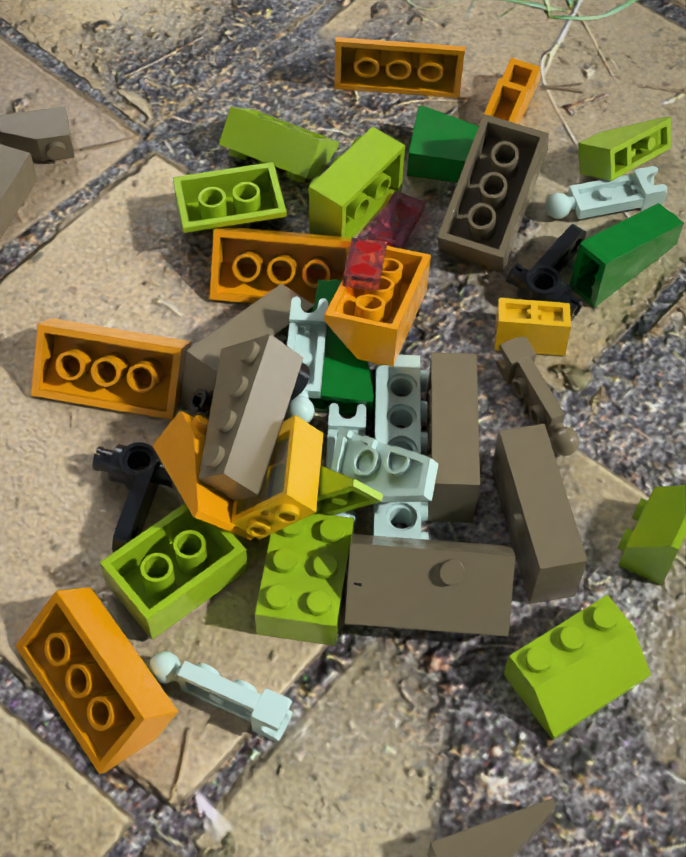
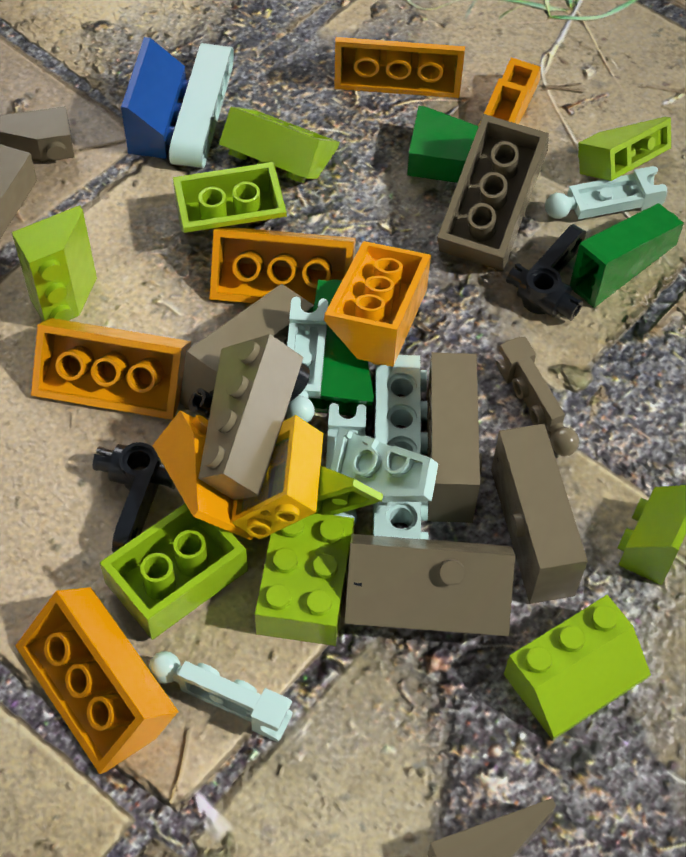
(57, 264): none -> lime slope
(153, 101): none -> blue slope
(201, 106): none -> light aqua beam
(356, 185): lime brick -> none
(364, 264): clear pink tile -> none
(397, 220): clear pink tile -> none
(541, 322): yellow hinge -> none

